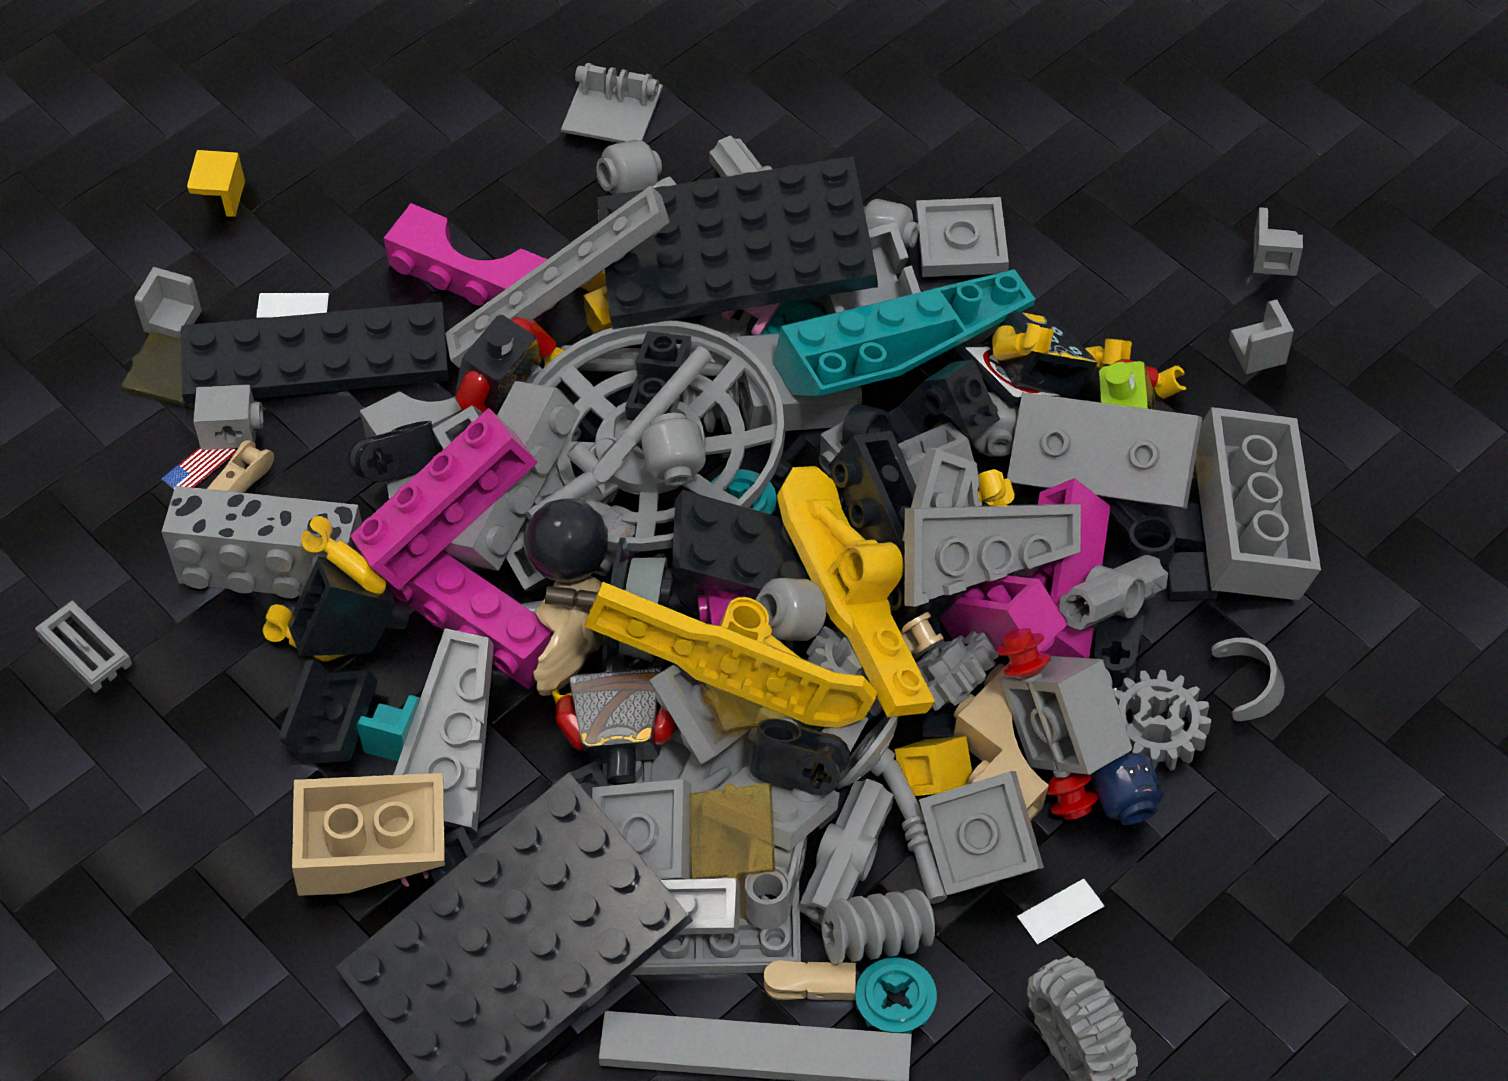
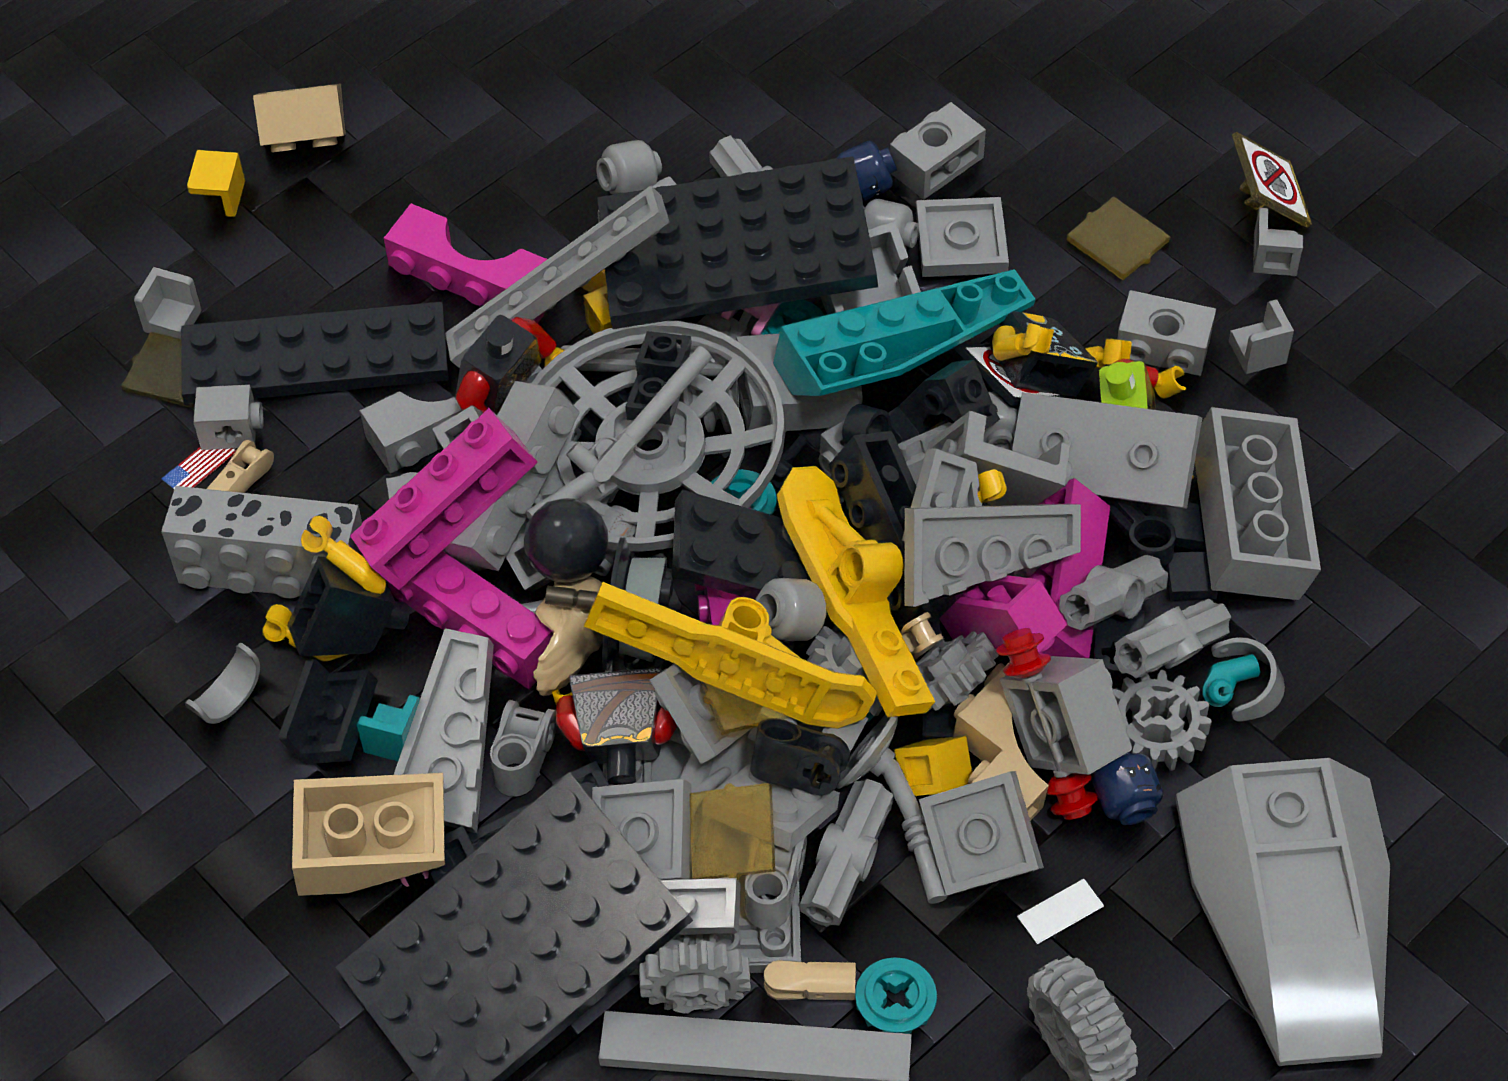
(104, 669): light grey tile -> none
(229, 689): none -> light grey helmet
(291, 304): white sticker -> none
(300, 116): none -> tan slope
(402, 452): black piece -> none
(523, 740): none -> light grey piece
(612, 105): light grey hinge -> none
(673, 449): light grey head -> none
(694, 976): none -> light grey gear
(872, 168): none -> dark blue head
(877, 924): light grey piece -> none
(937, 150): none -> light grey brick
(1026, 478): none -> light grey panel
(1118, 238): none -> clear yellow piece
(1167, 331): none -> light grey brick
(1172, 638): none -> light grey piece
(1223, 677): none -> teal arm
(1270, 180): none -> piece
(1298, 900): none -> light grey wedge

